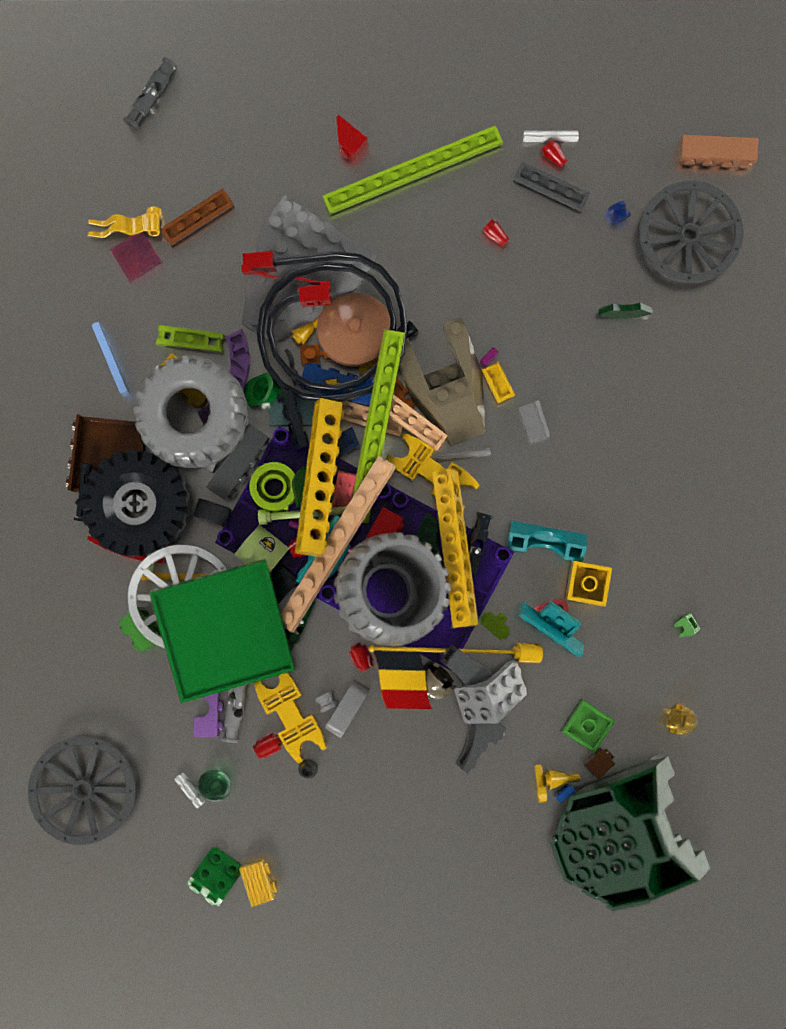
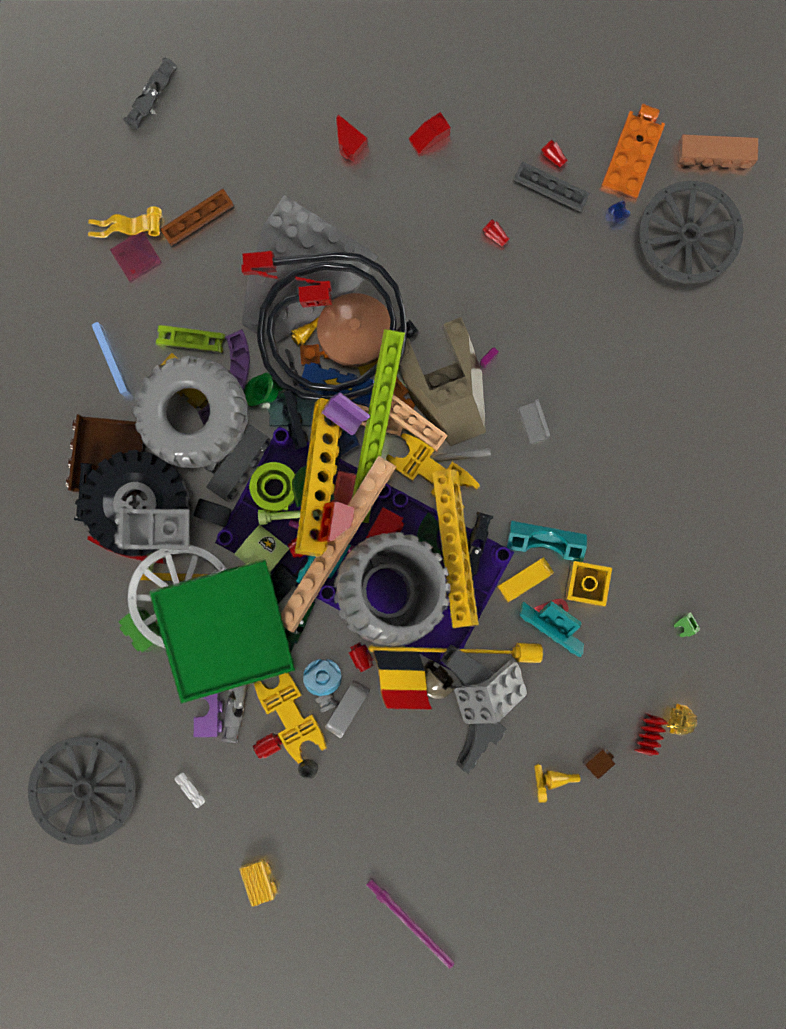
(153, 529): none -> light grey bracket
(214, 785): clear green hat -> none
(215, 876): green bracket -> none
(322, 677): none -> medium azure tile
(335, 520): none -> slope
(345, 413): none -> medium lavender panel
(384, 898): none -> magenta bar
(412, 169): lime plate -> none
(430, 133): none -> red slope
(495, 624): clear neon green piece -> none
(498, 382): yellow plate -> none
(526, 579): none -> yellow beam
(555, 135): white axle -> none
(564, 793): blue tile -> none
(588, 726): bright green plate -> none
(625, 311): dark green tile -> none
(631, 810): dark green piece -> none
(632, 157): none -> orange hinge
(651, 735): none -> red piece

